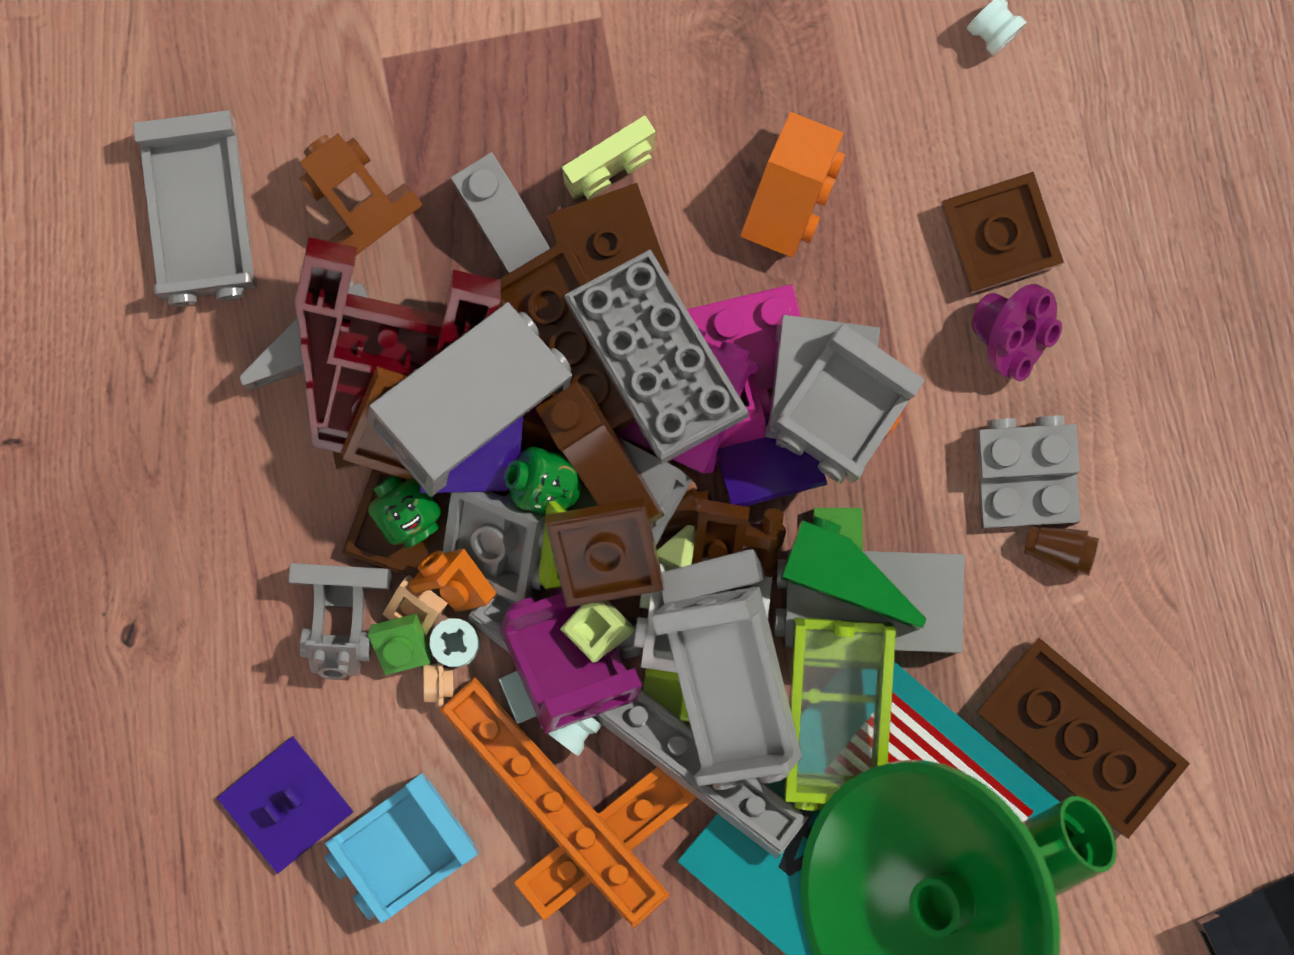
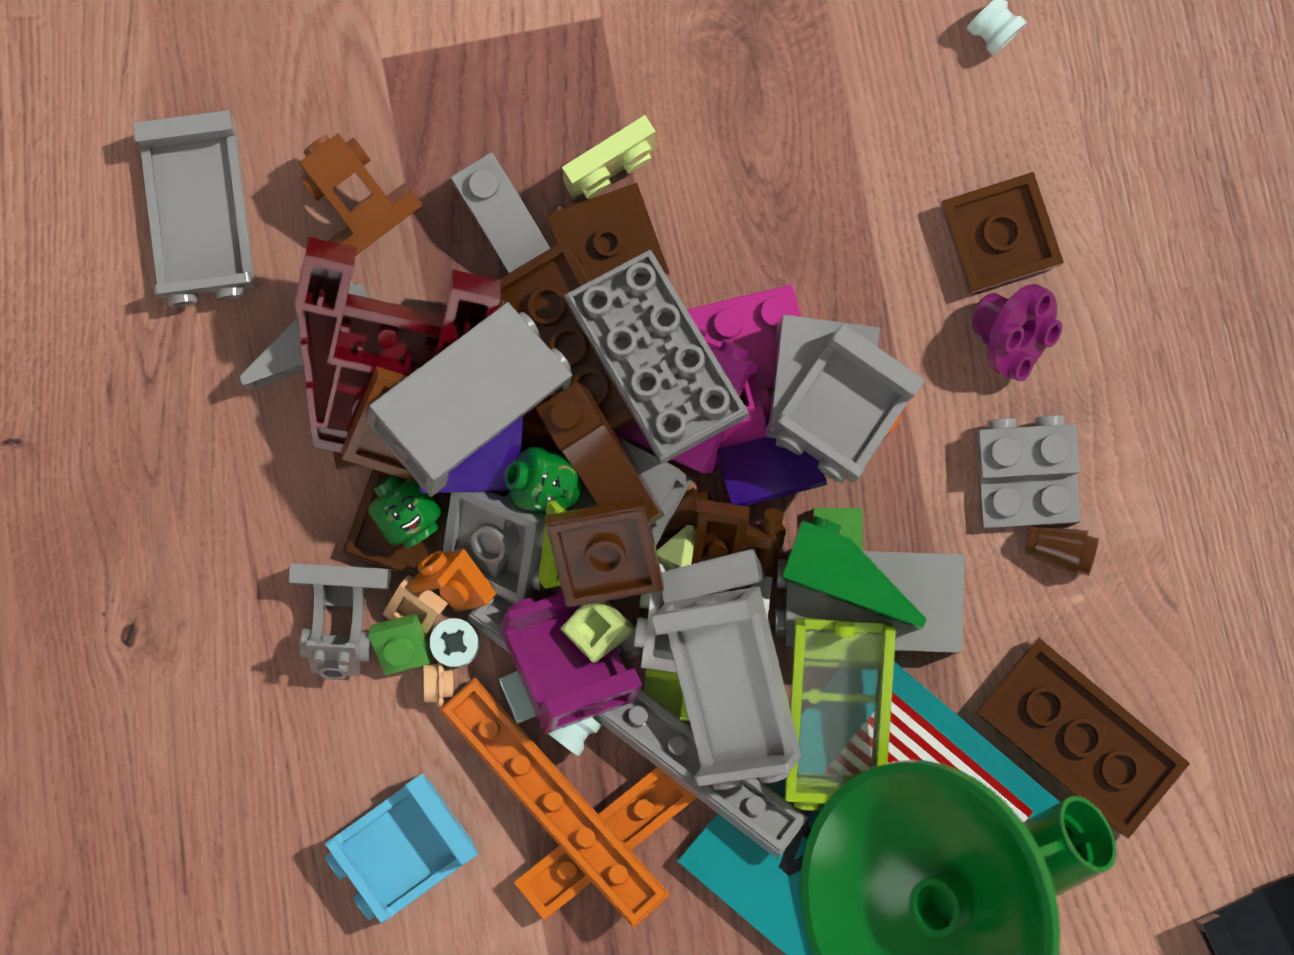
(285, 804): dark purple piece -> none
(794, 180): orange brick -> none

